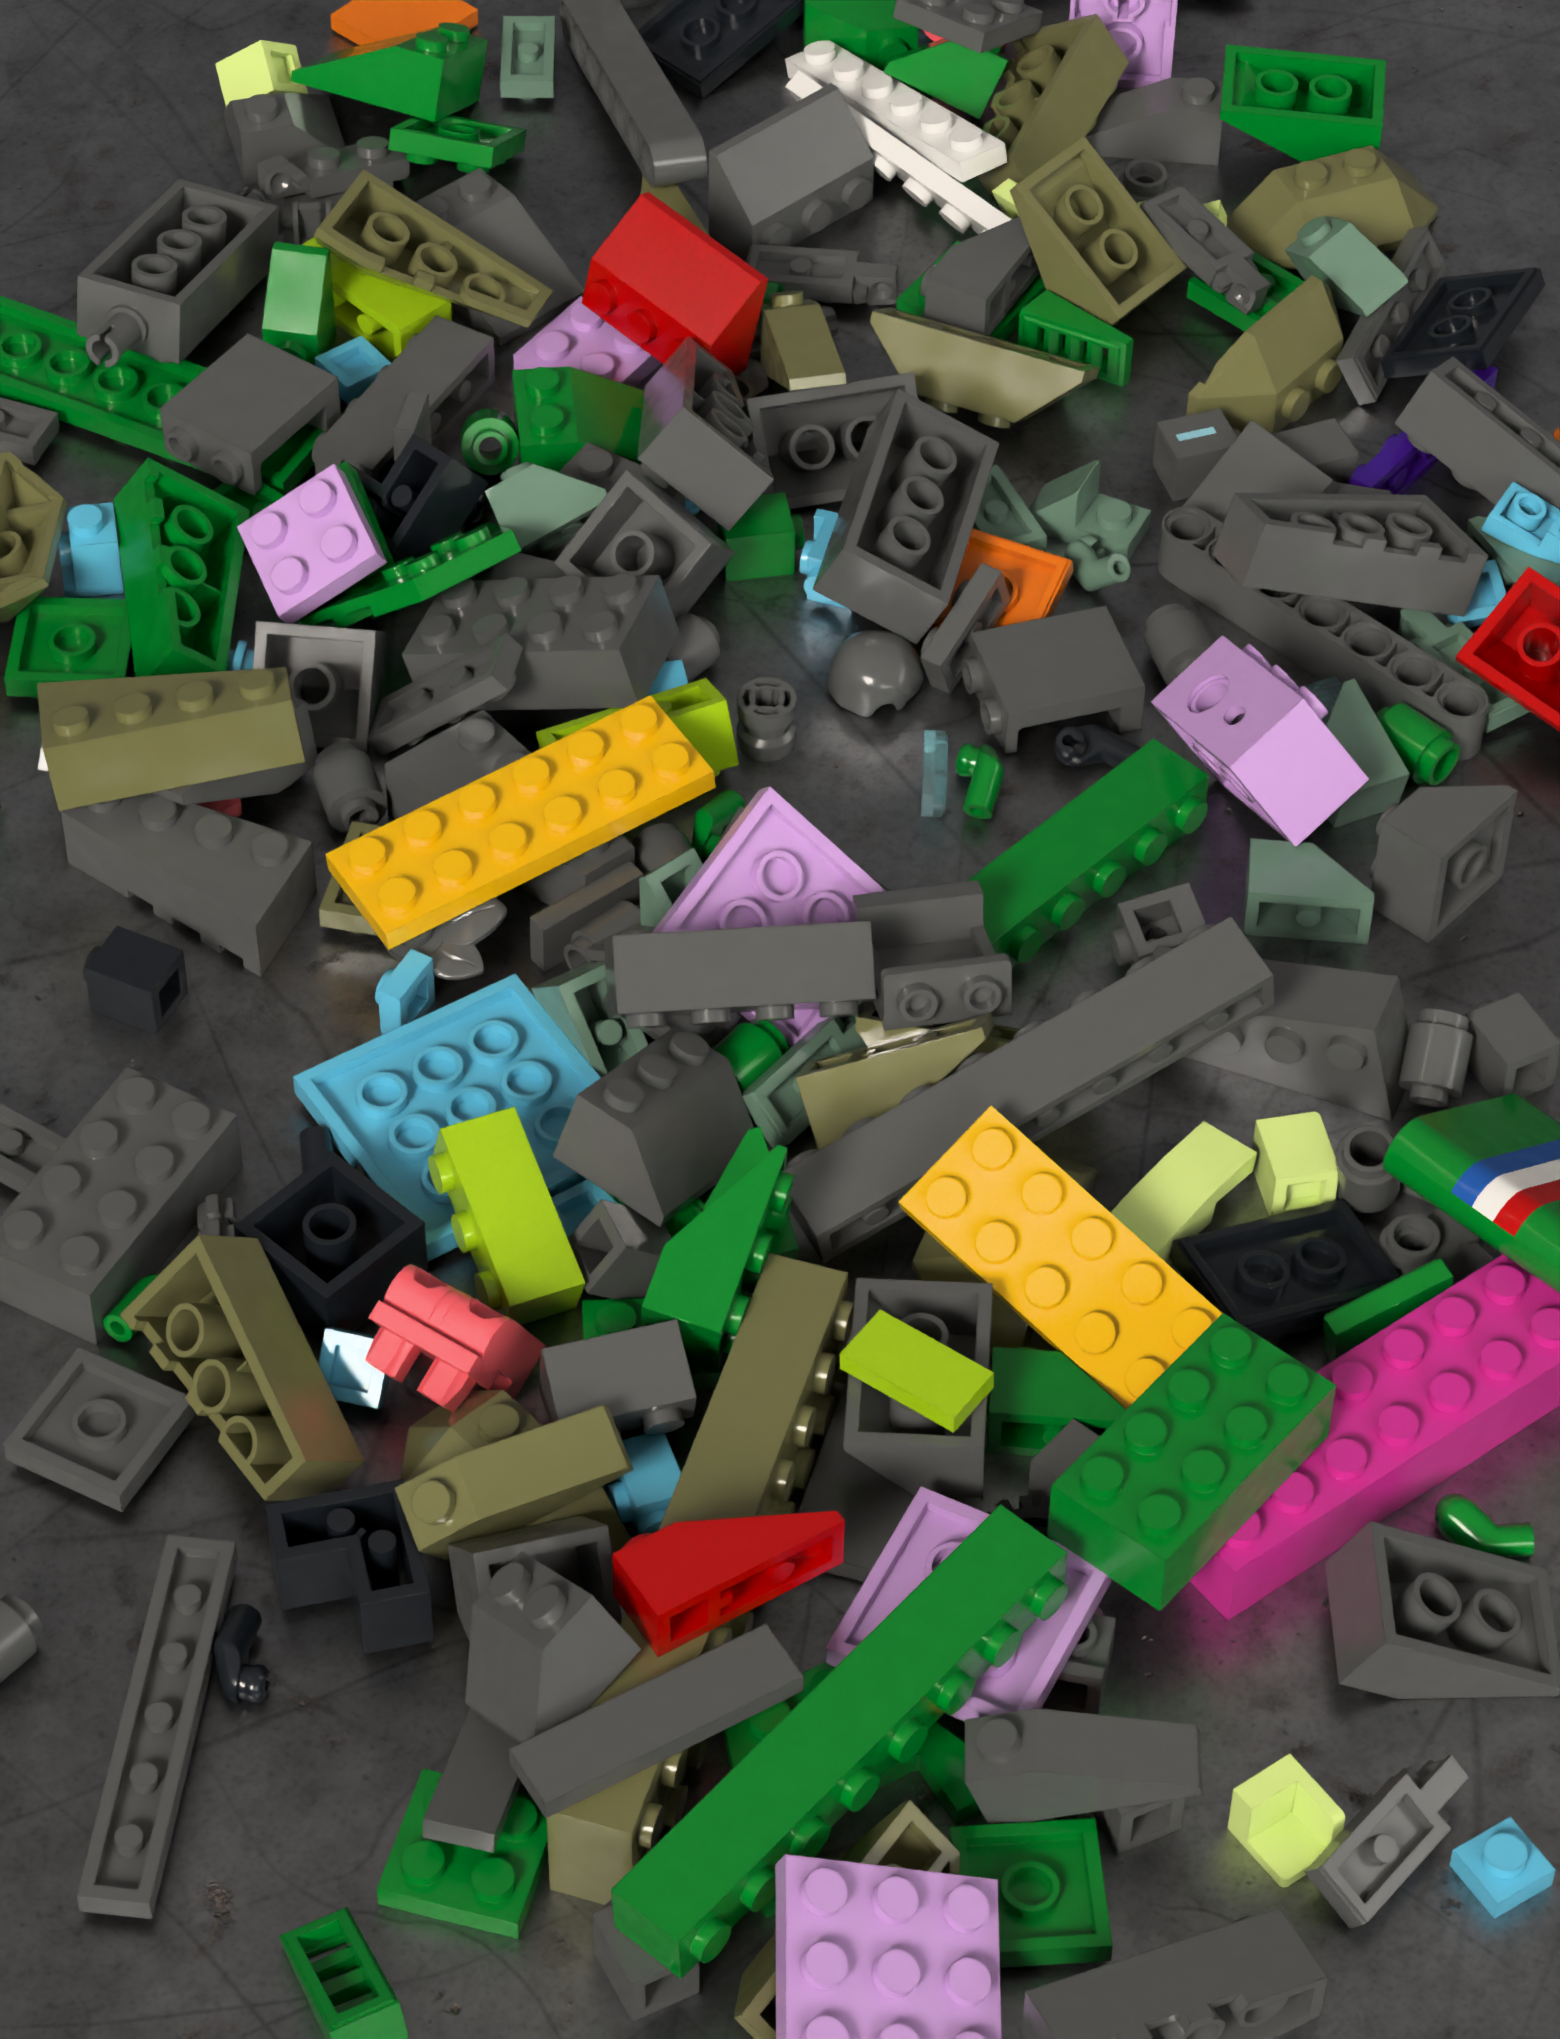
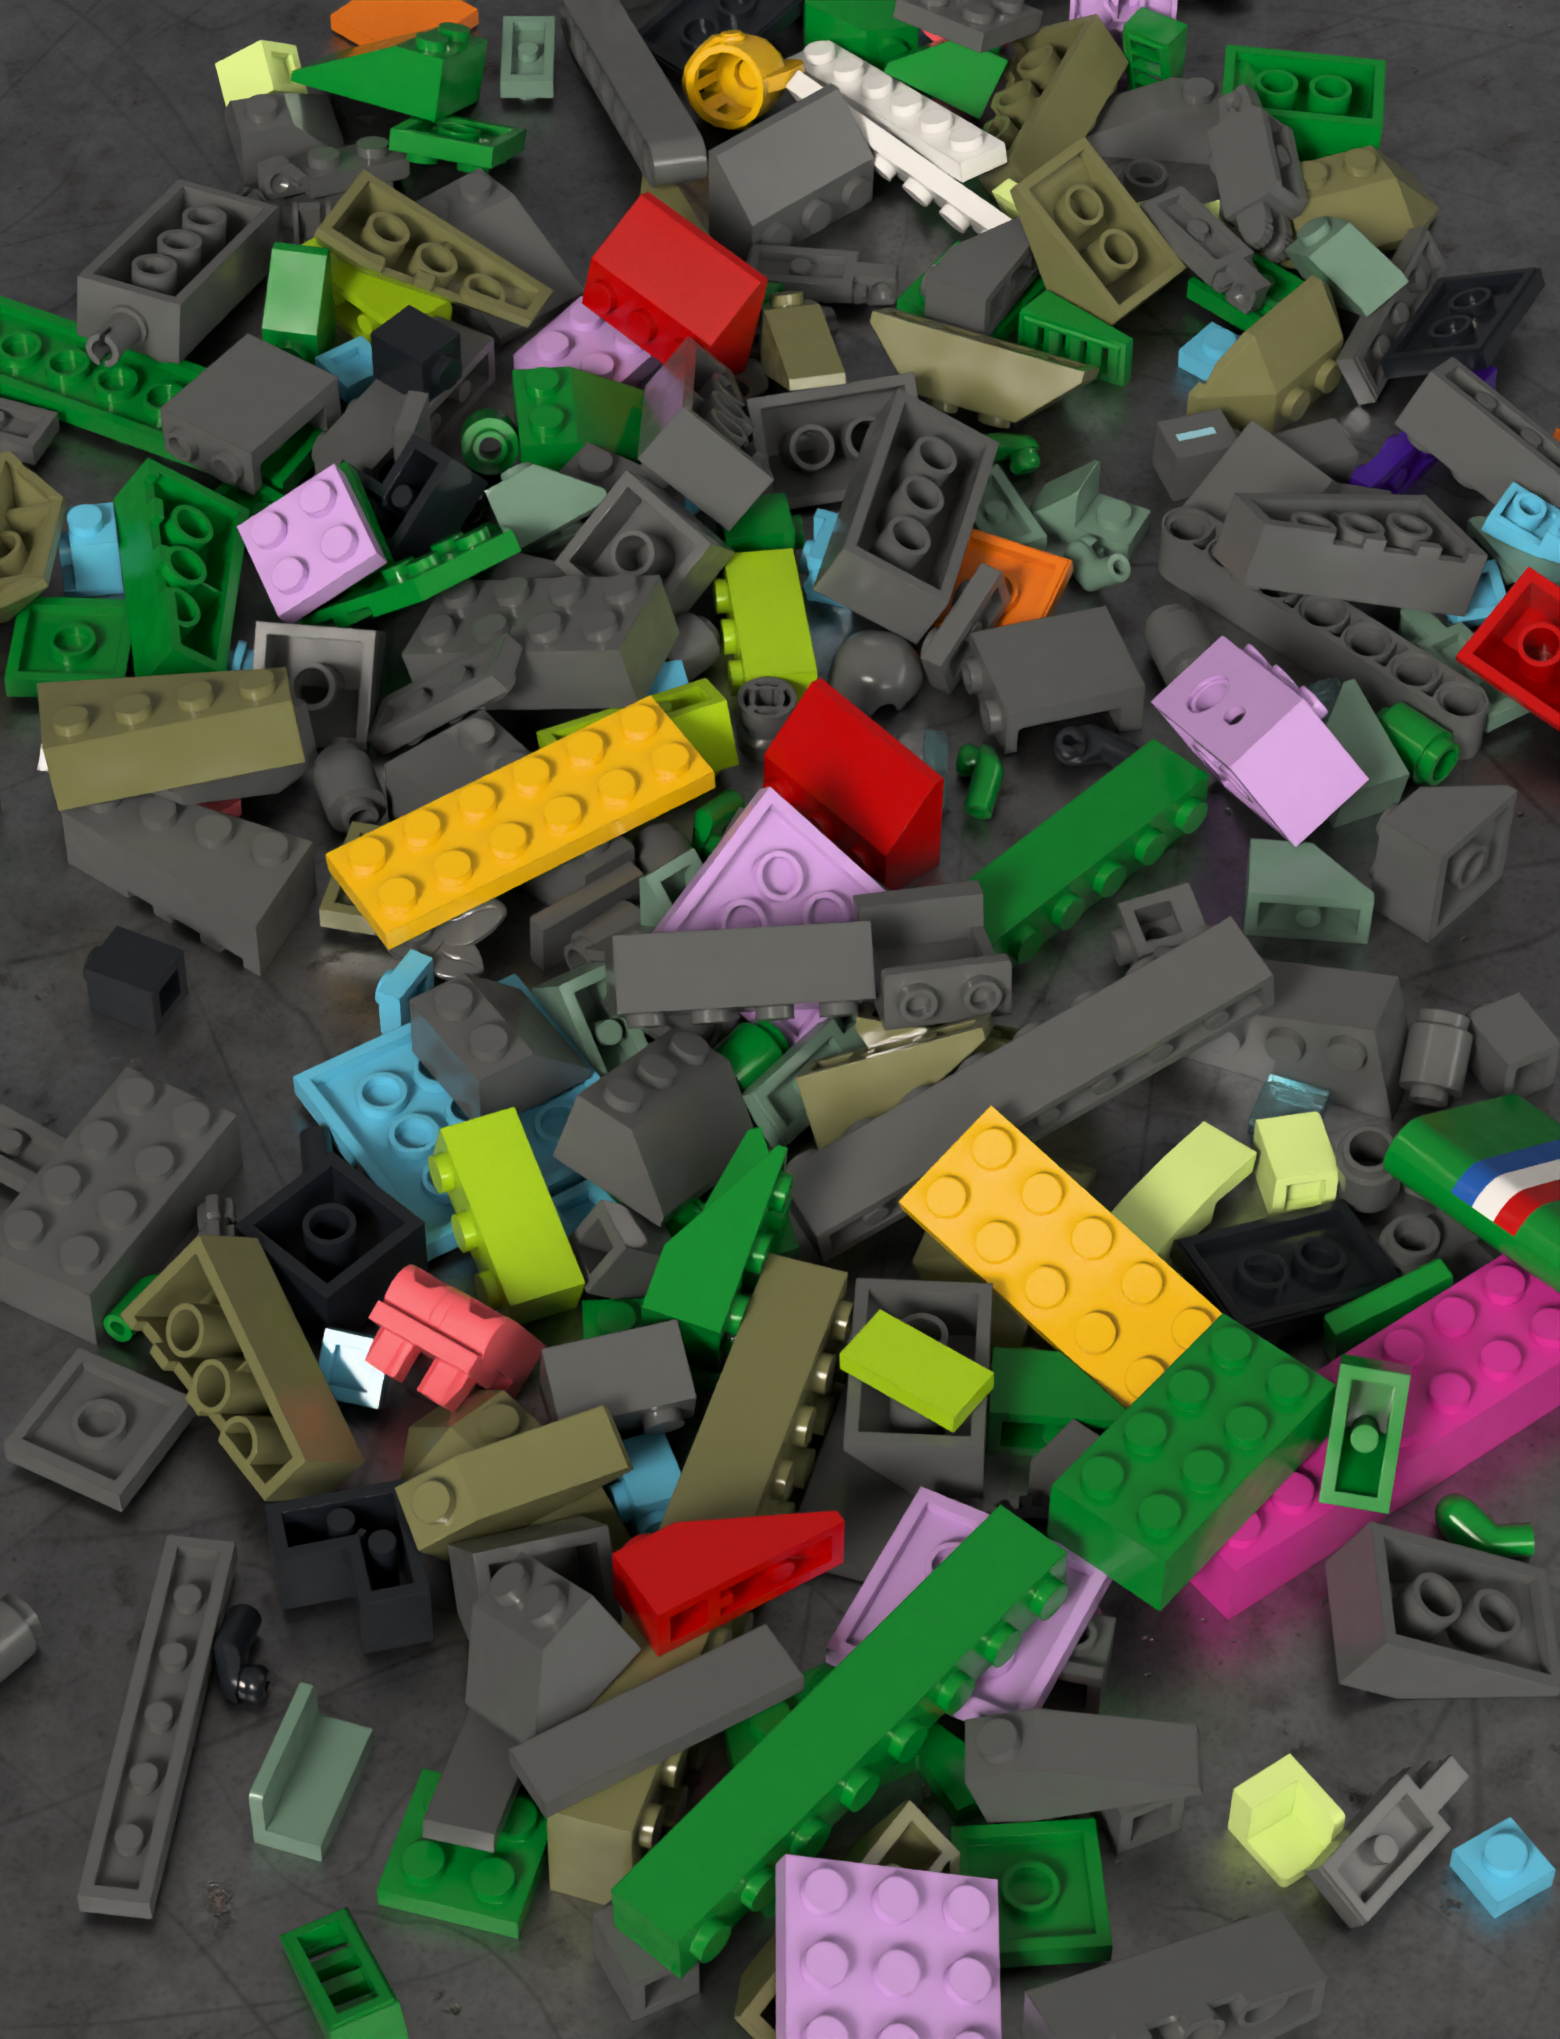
(307, 1778): none -> sand green panel
(416, 353): none -> black brick
(491, 1046): none -> dark grey slope
(739, 76): none -> yellow helmet
(764, 620): none -> lime brick
(858, 786): none -> red slope
(1019, 449): none -> green arm
(1159, 32): none -> green slope
(1205, 350): none -> medium azure plate
(1256, 173): none -> dark grey hinge
(1287, 1097): none -> clear light blue tile
(1365, 1433): none -> green slope

